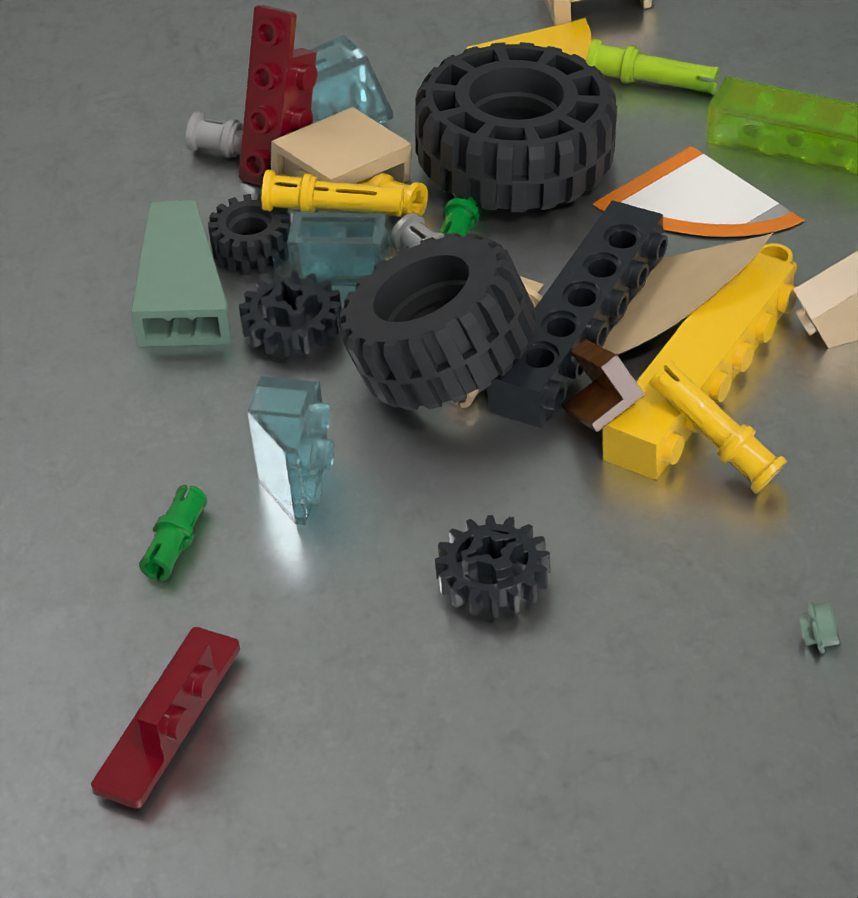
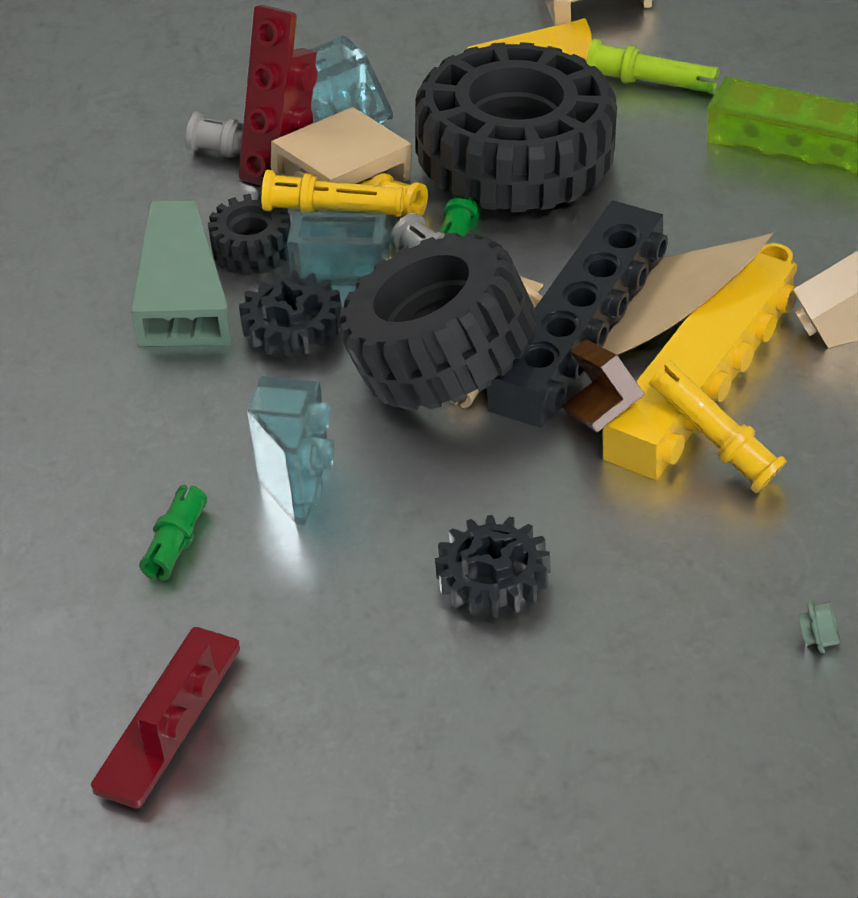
(702, 199): white sticker -> none

